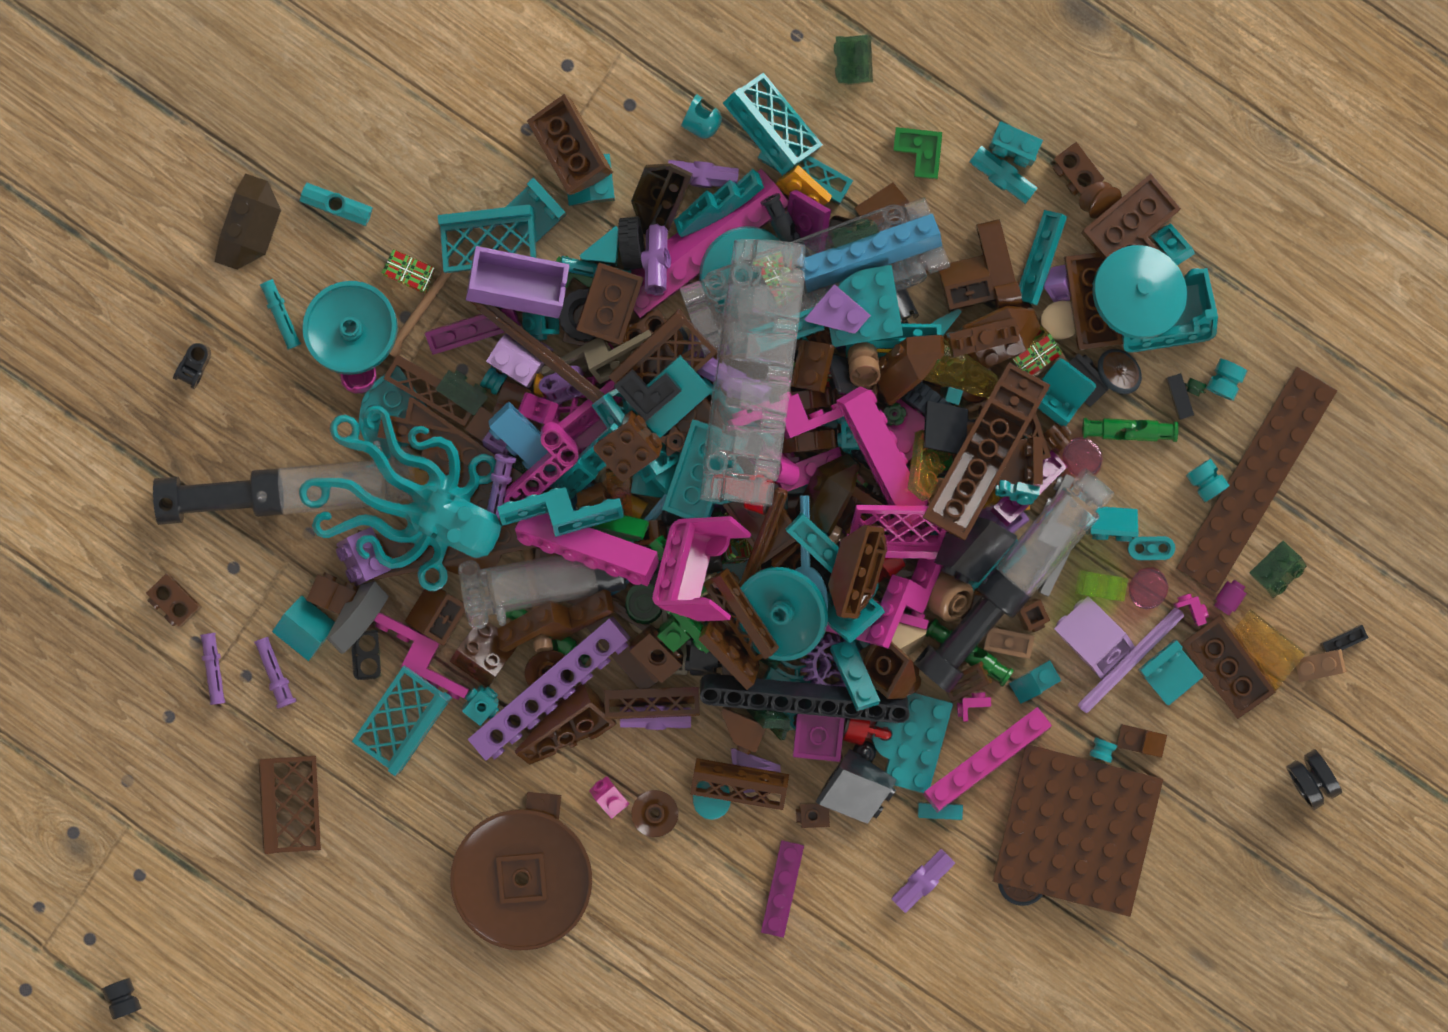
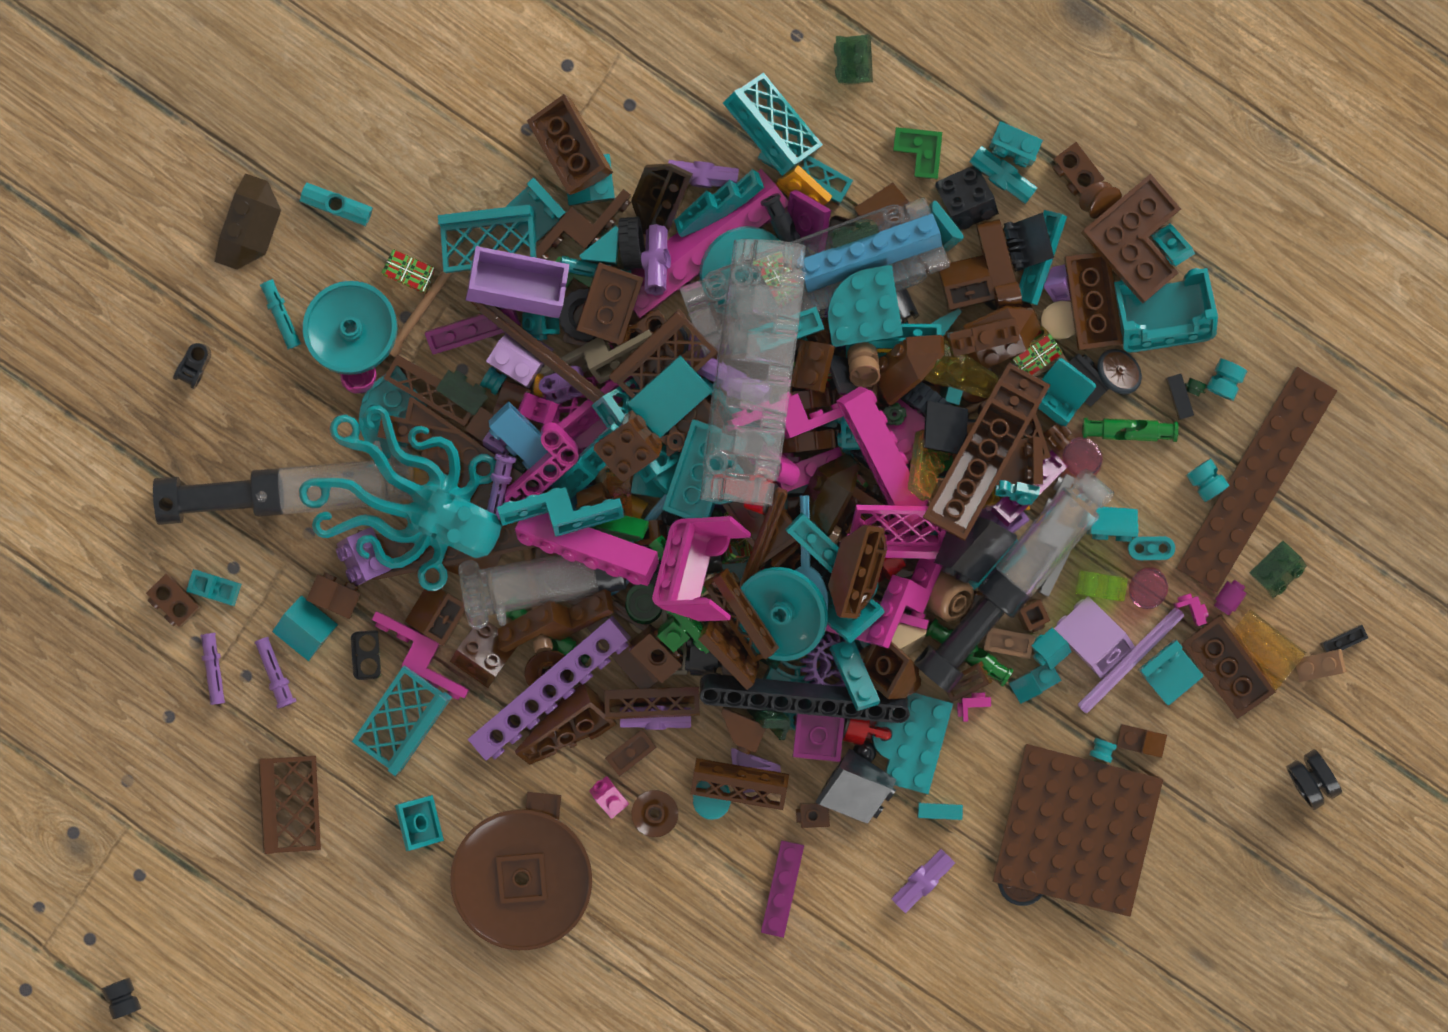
(213, 587): none -> teal slope
(357, 616): dark grey slope -> none
(419, 822): none -> teal slope
(477, 711): teal brick -> none
(580, 229): none -> reddish brown bracket
(630, 752): none -> reddish brown plate
(647, 399): black plate -> none
(701, 121): teal helmet -> none
(838, 312): medium lavender wing -> none
(949, 231): none -> teal slope
(967, 197): none -> black bracket
(987, 759): dark pink brick -> none
(1028, 242): none -> black hinge
(1050, 649): none -> teal brick
(1139, 292): teal dish -> none

